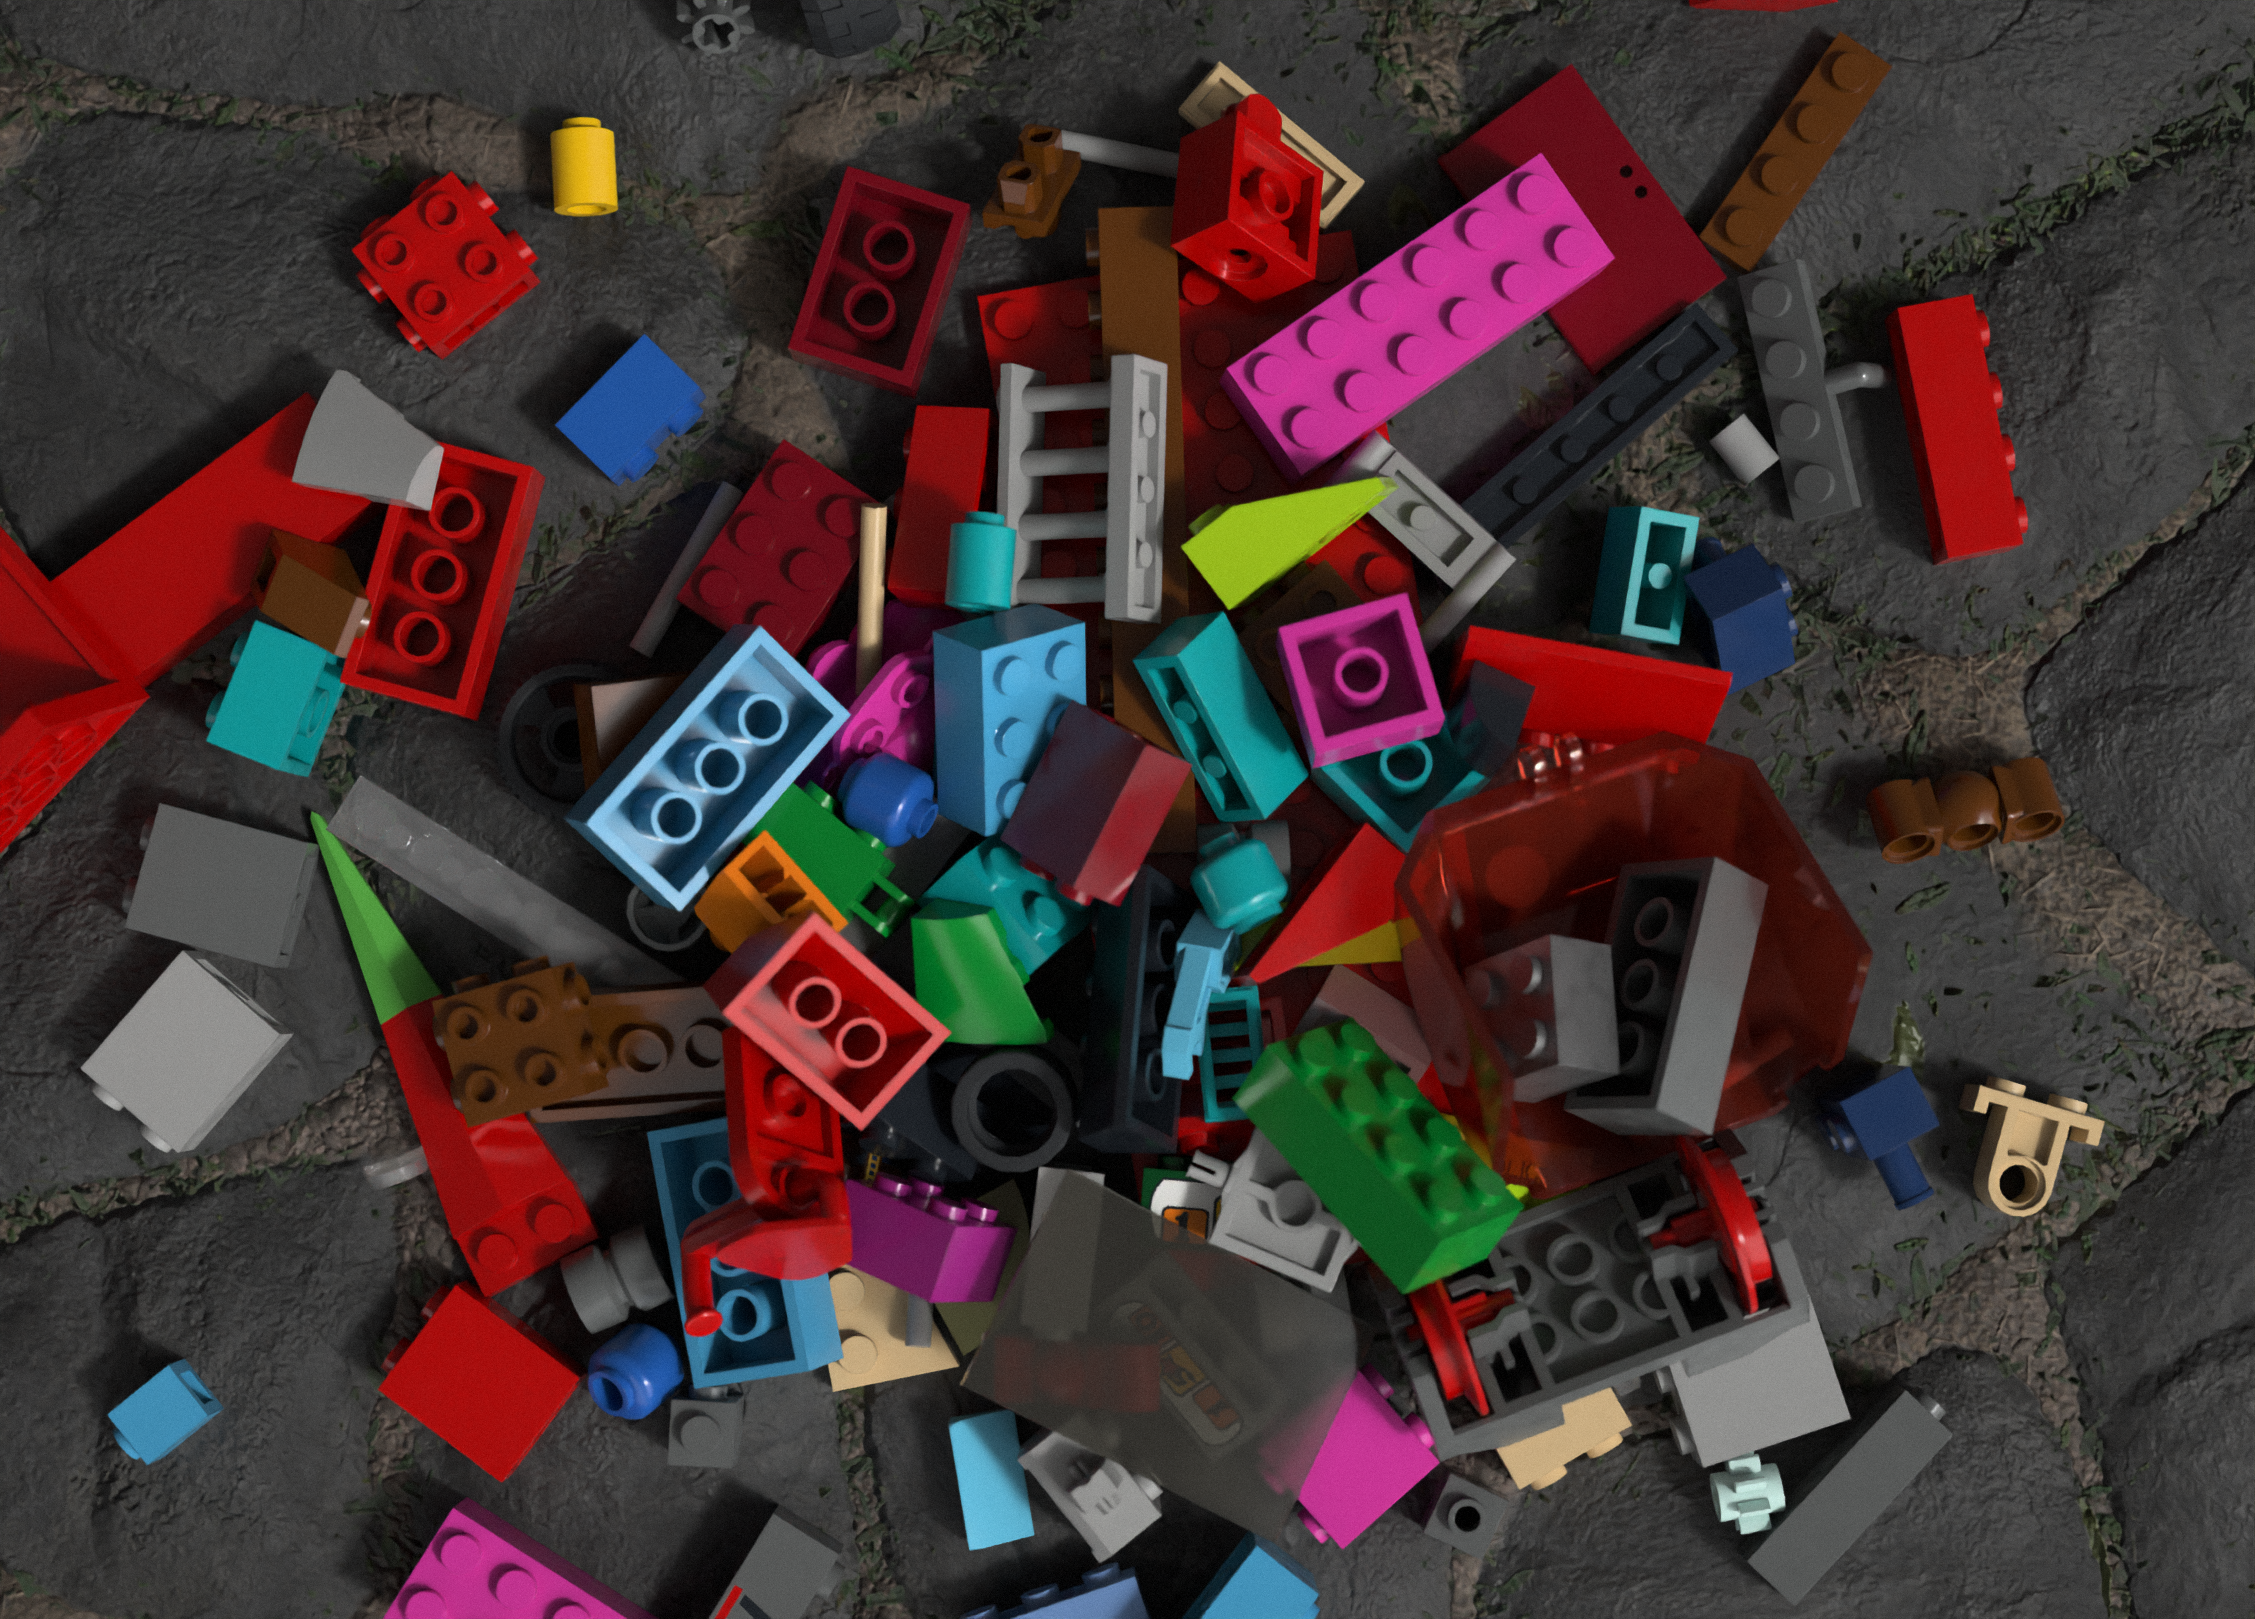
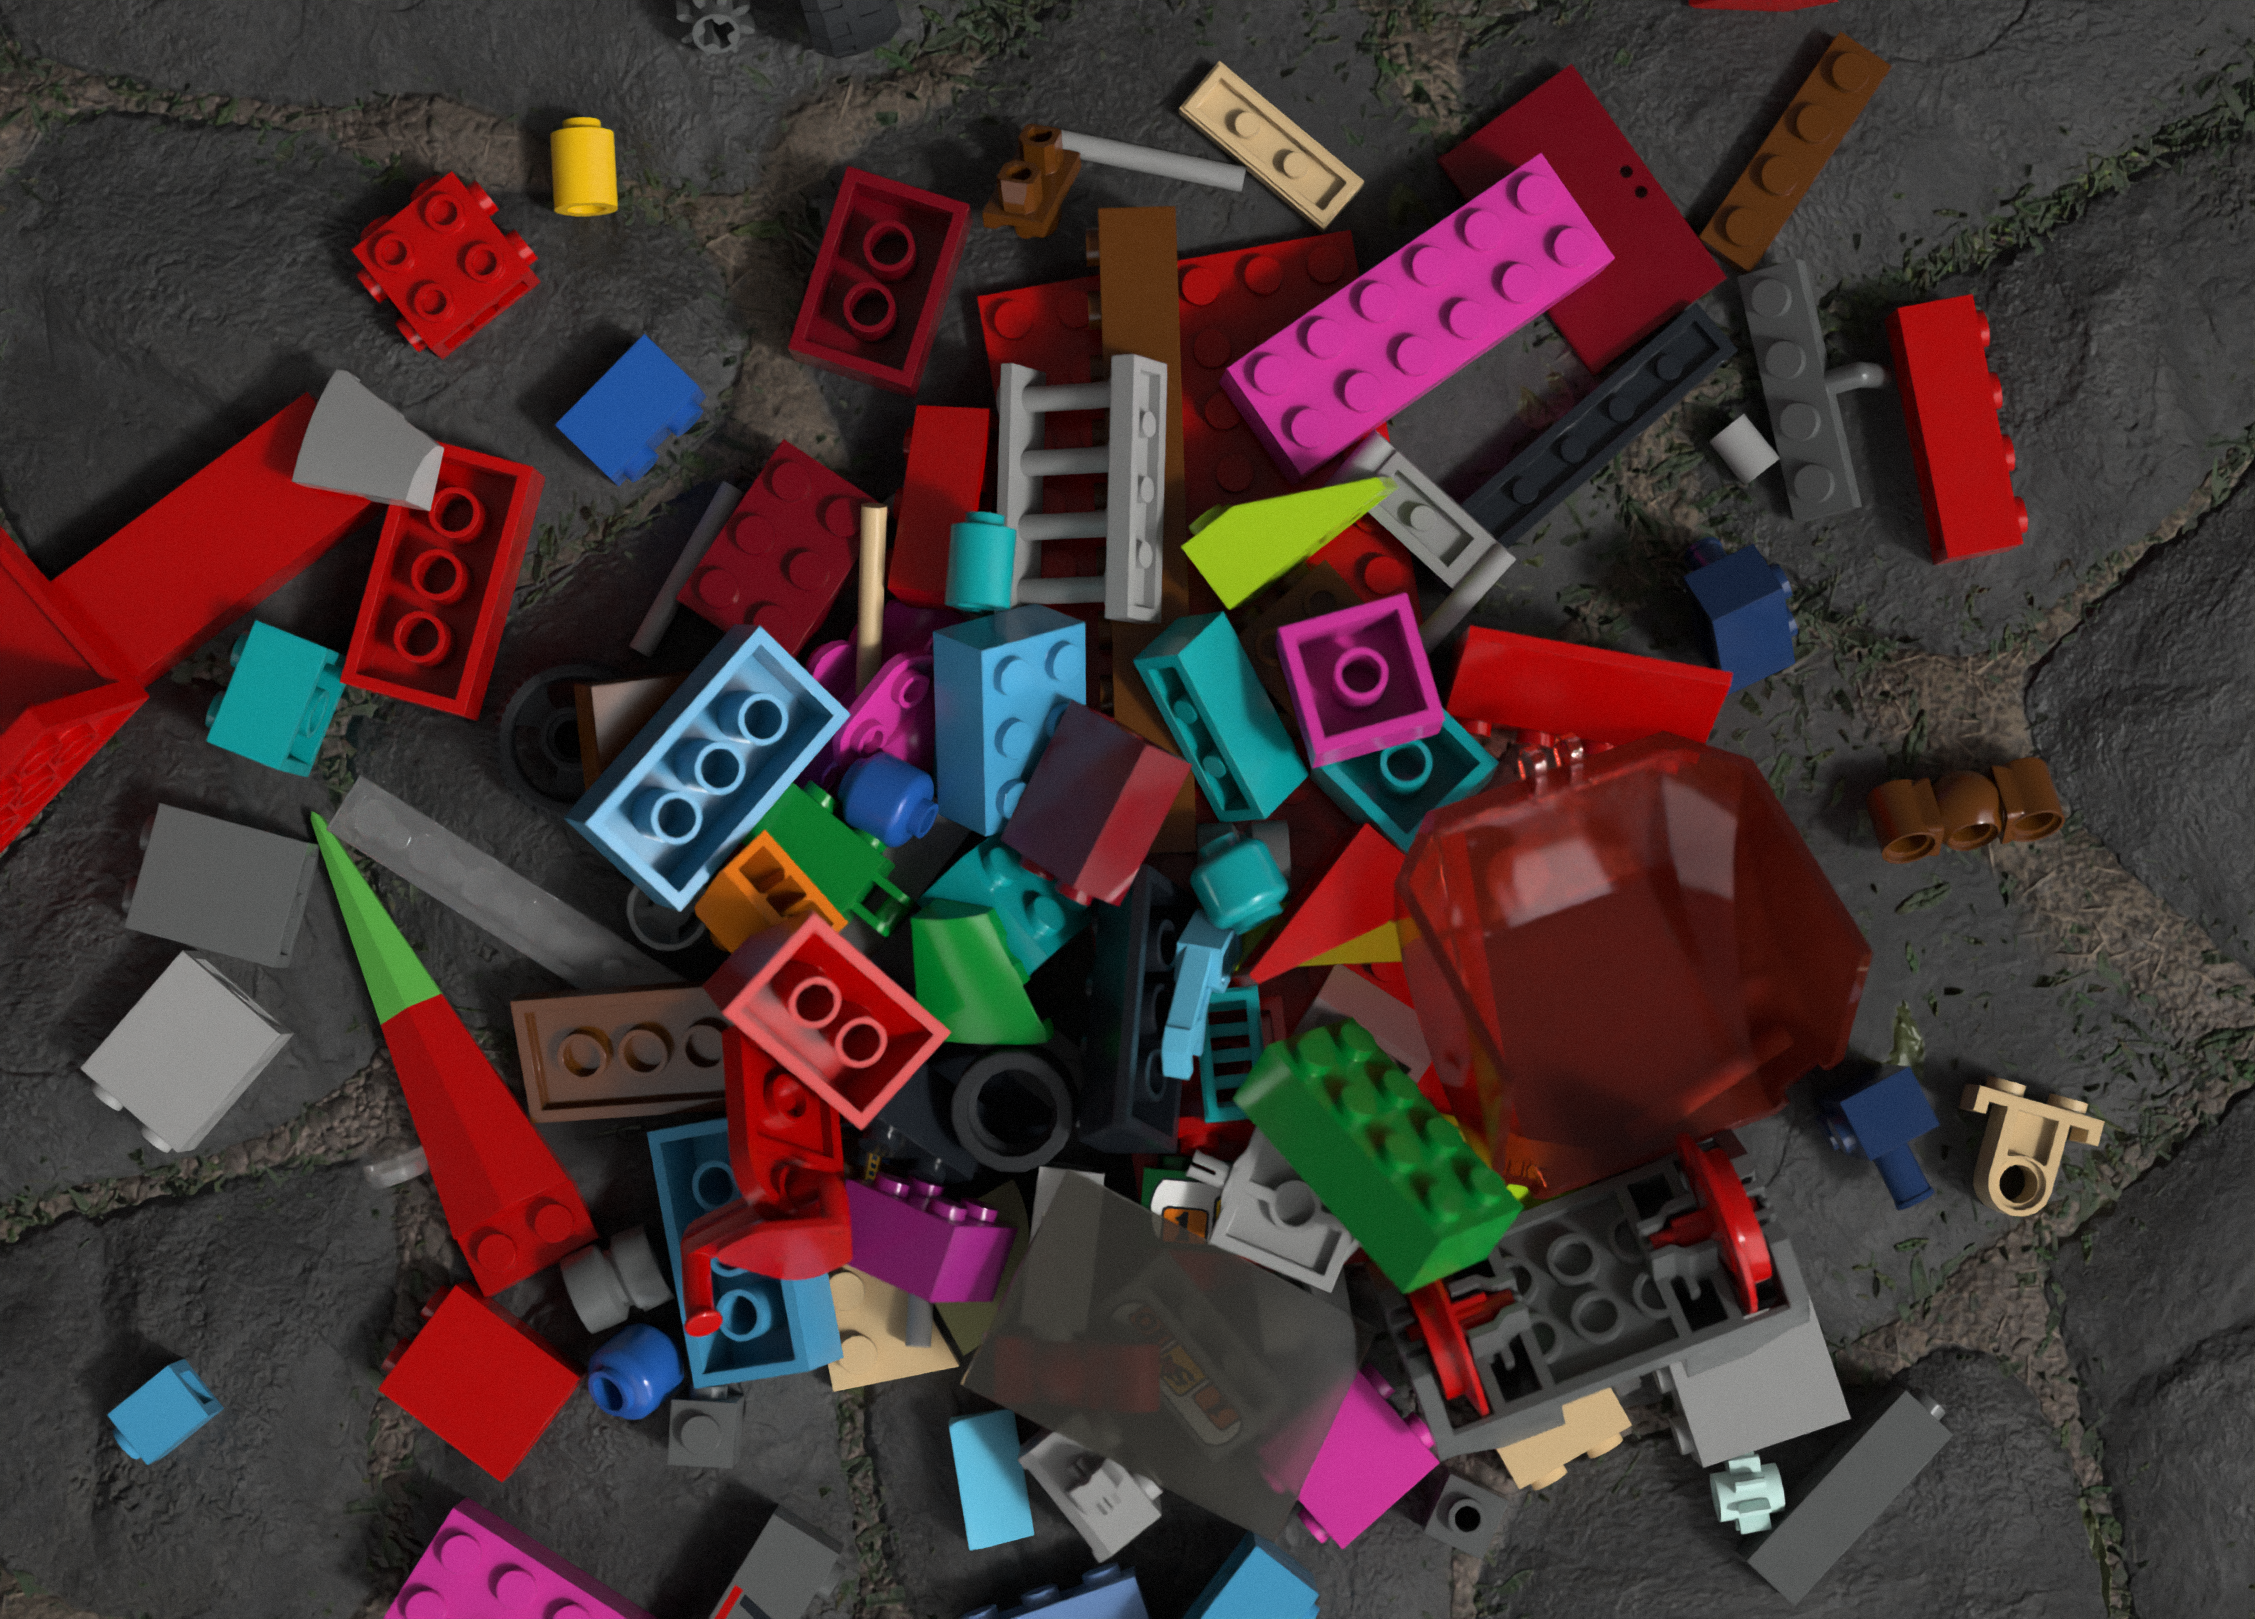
(311, 591): reddish brown slope -> none
(520, 1041): reddish brown brick -> none
(1247, 202): red brick -> none
(1487, 716): black brick -> none
(1550, 1013): flat silver brick -> none
(1642, 573): teal brick -> none
(1679, 979): dark grey brick -> none

